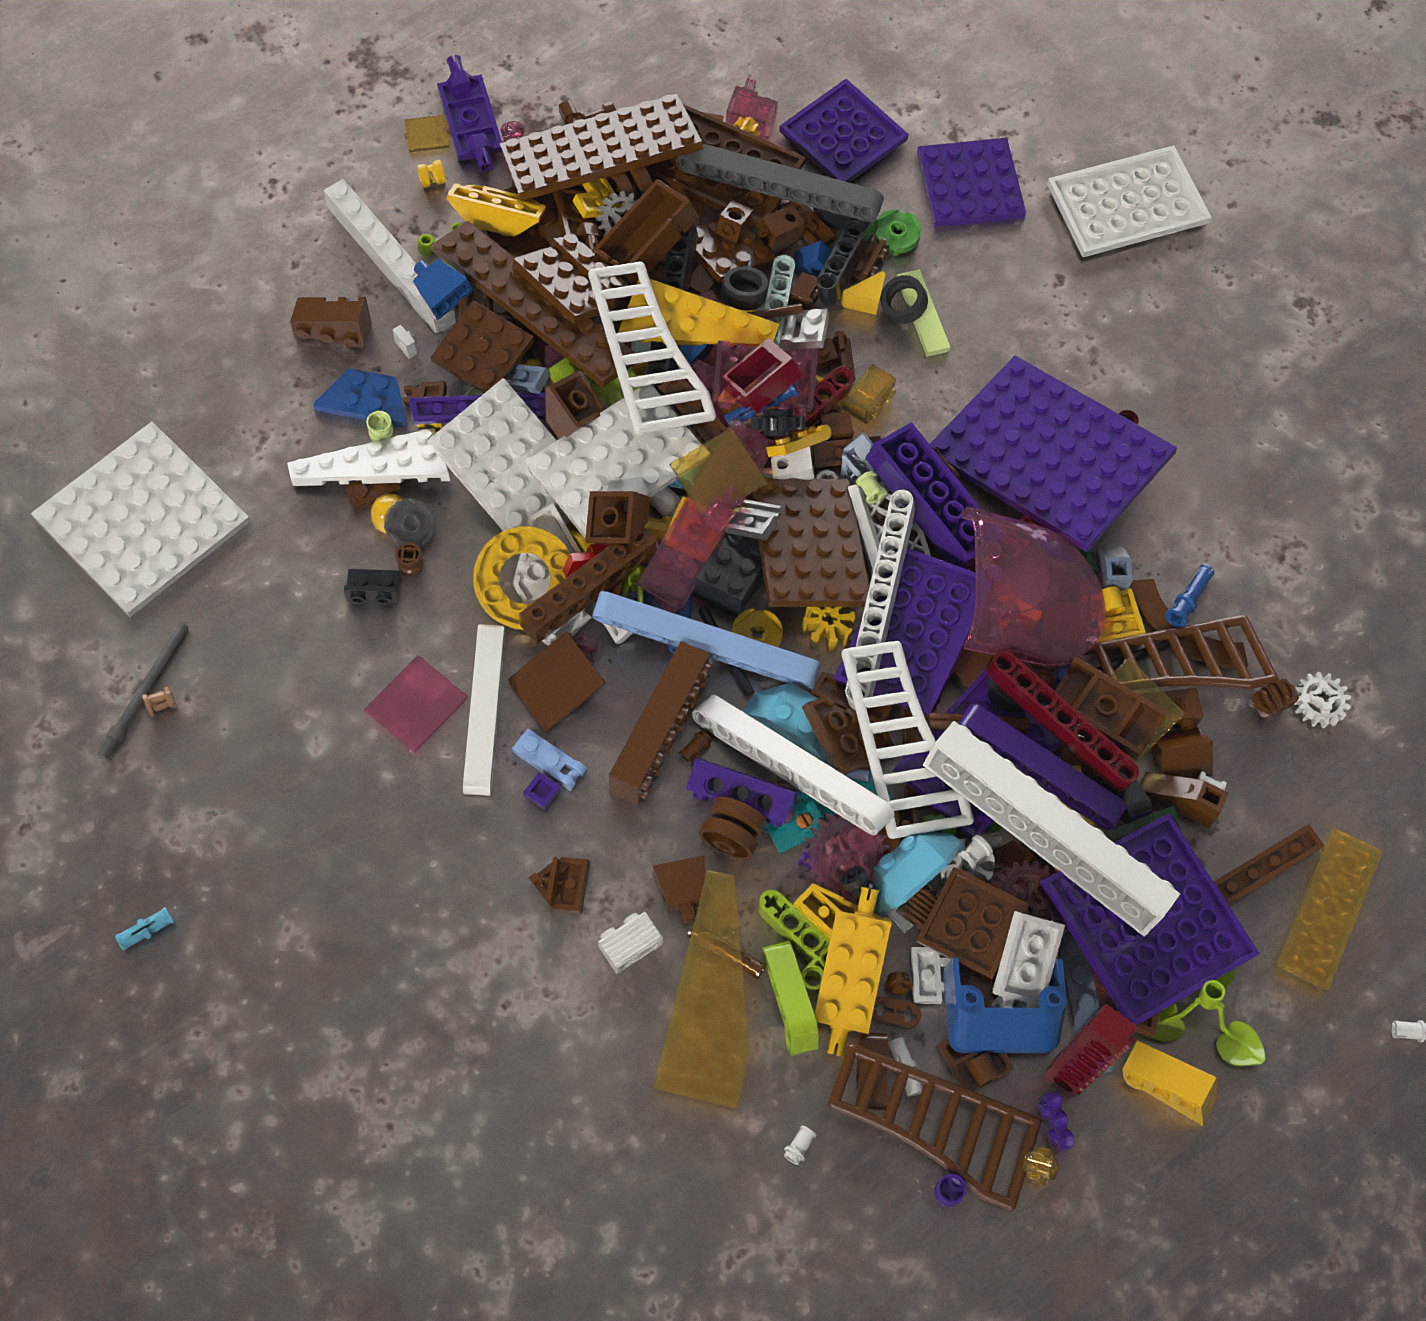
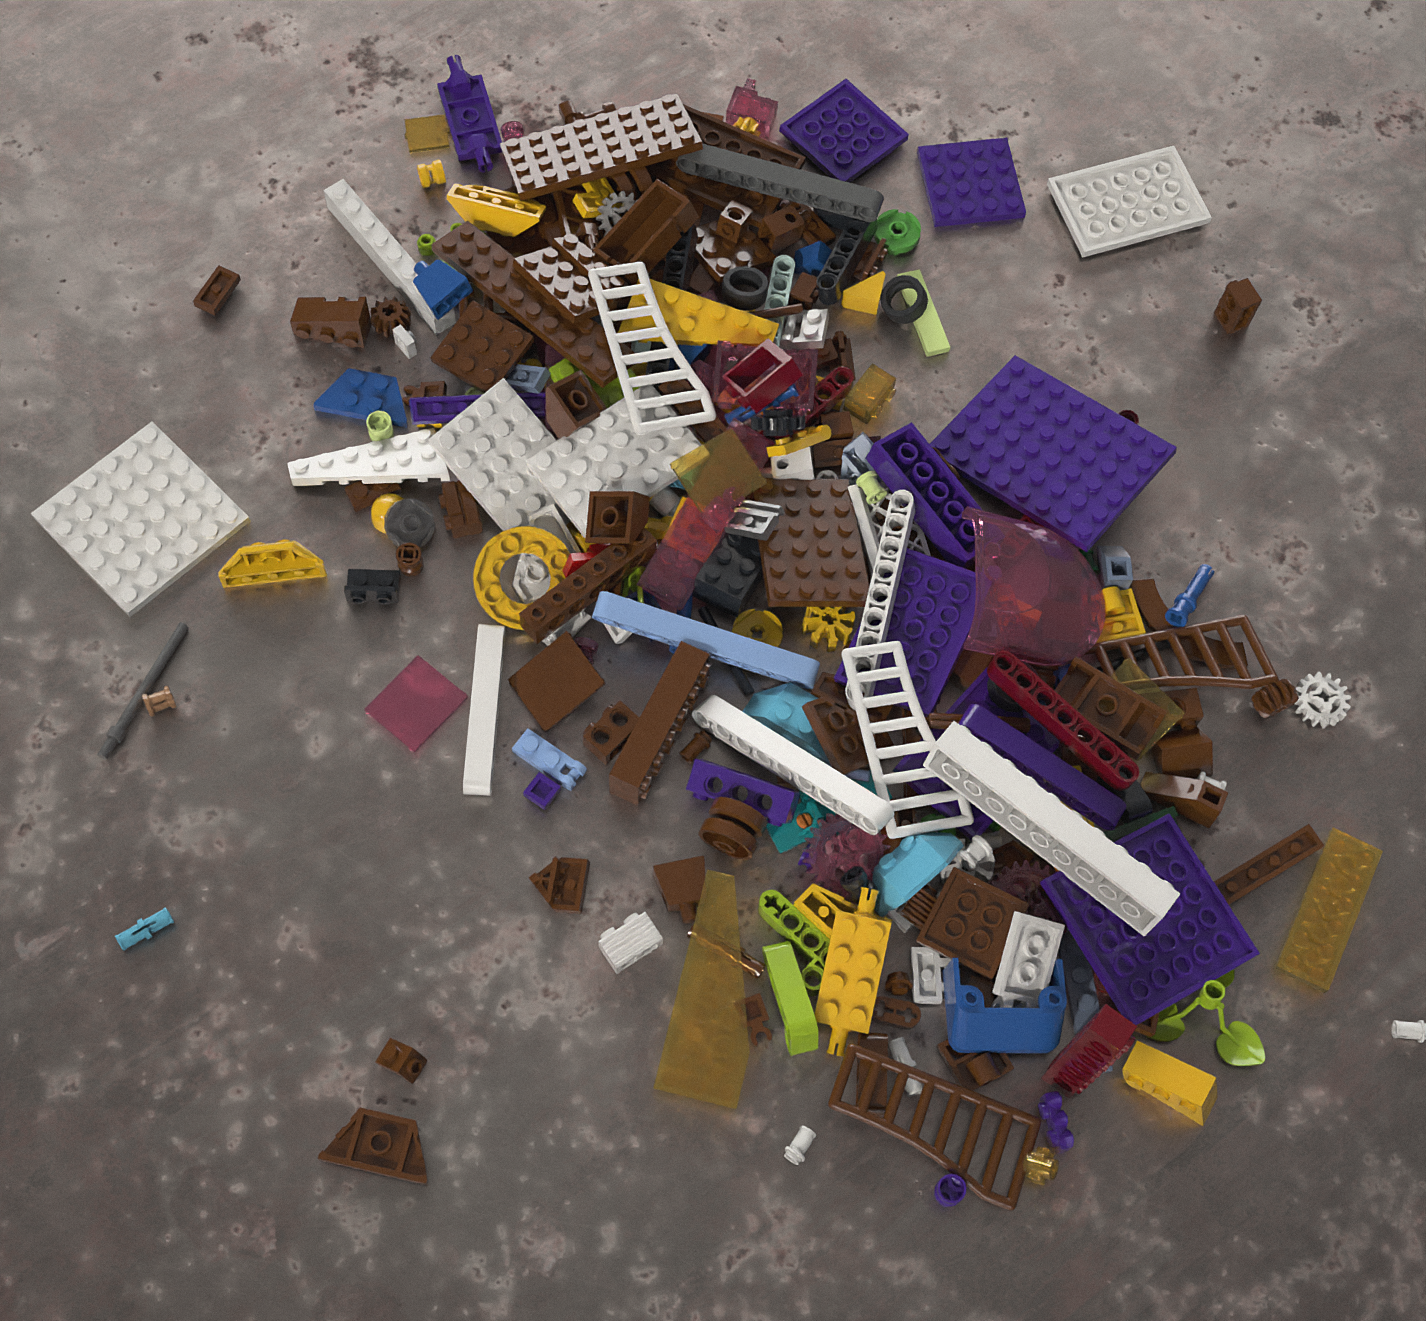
(216, 290): none -> reddish brown plate
(271, 563): none -> yellow wedge
(380, 1146): none -> reddish brown wing
(389, 315): none -> reddish brown gear
(401, 1060): none -> reddish brown bracket
(461, 508): none -> reddish brown brick
(607, 728): none -> reddish brown brick
(756, 1016): none -> reddish brown plate
(1237, 305): none -> reddish brown brick

